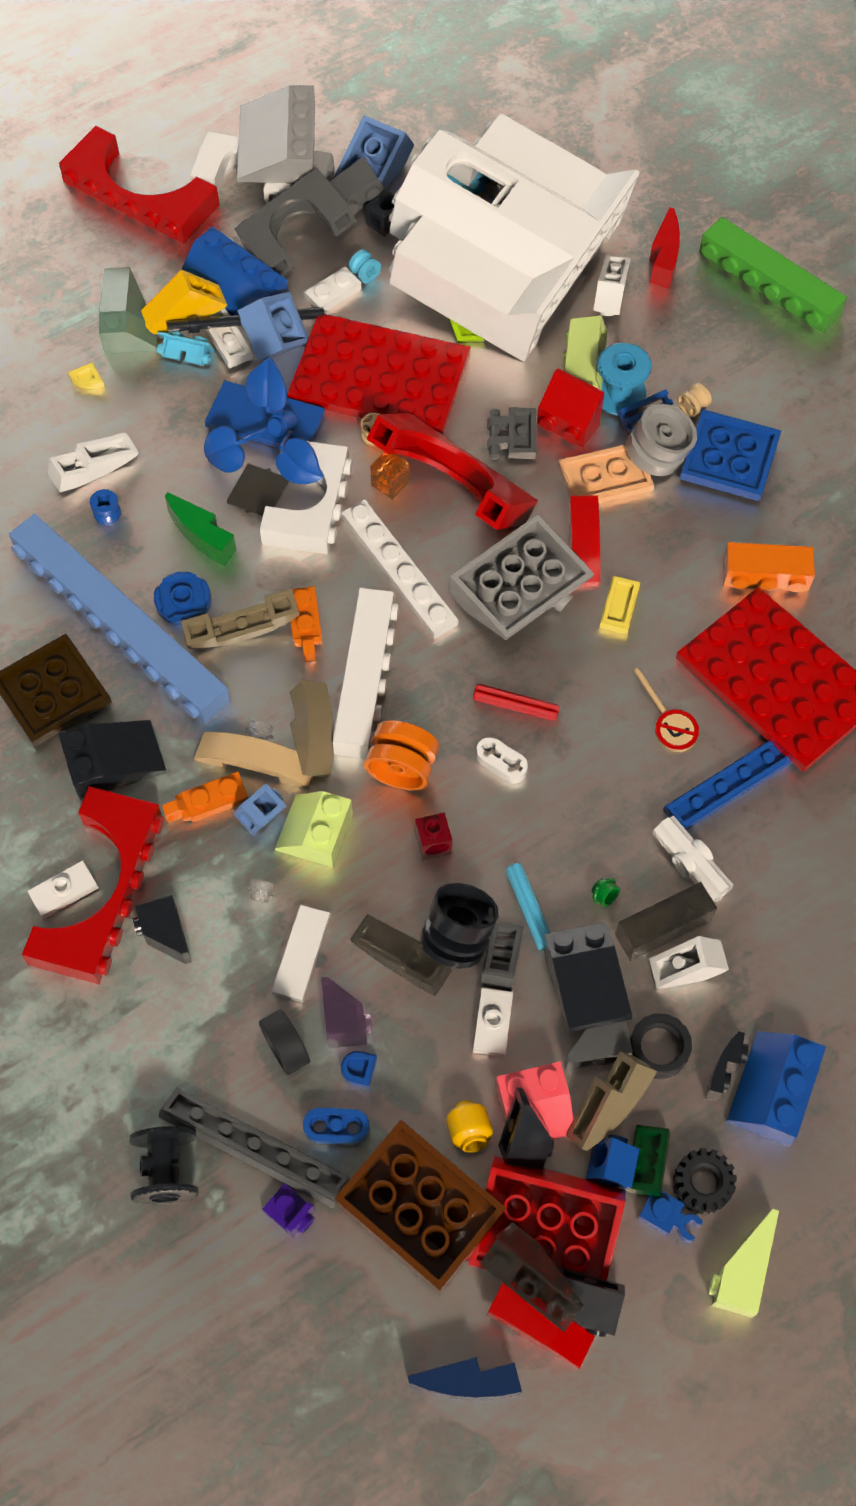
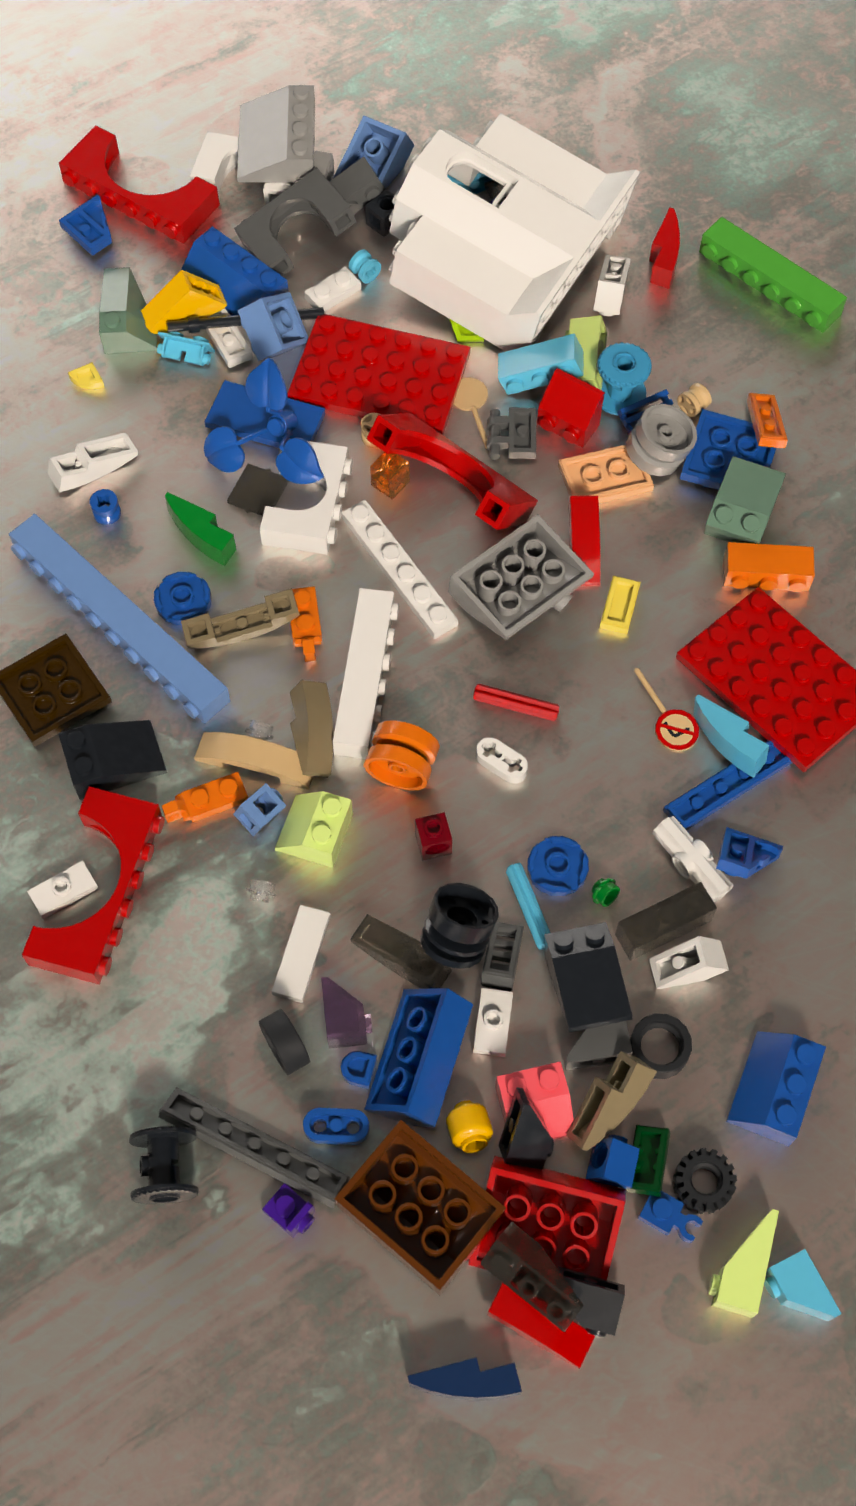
(88, 226): none -> blue wing
(162, 928): black slope -> none
(419, 1056): none -> blue slope
(470, 396): none -> tan piece
(535, 364): none -> medium azure brick
(557, 866): none -> blue tile
(730, 736): none -> medium azure slope
(730, 1059): black slope -> none
(744, 502): none -> sand green slope
(745, 854): none -> blue wing
(766, 420): none -> orange tile
(800, 1287): none -> medium azure slope

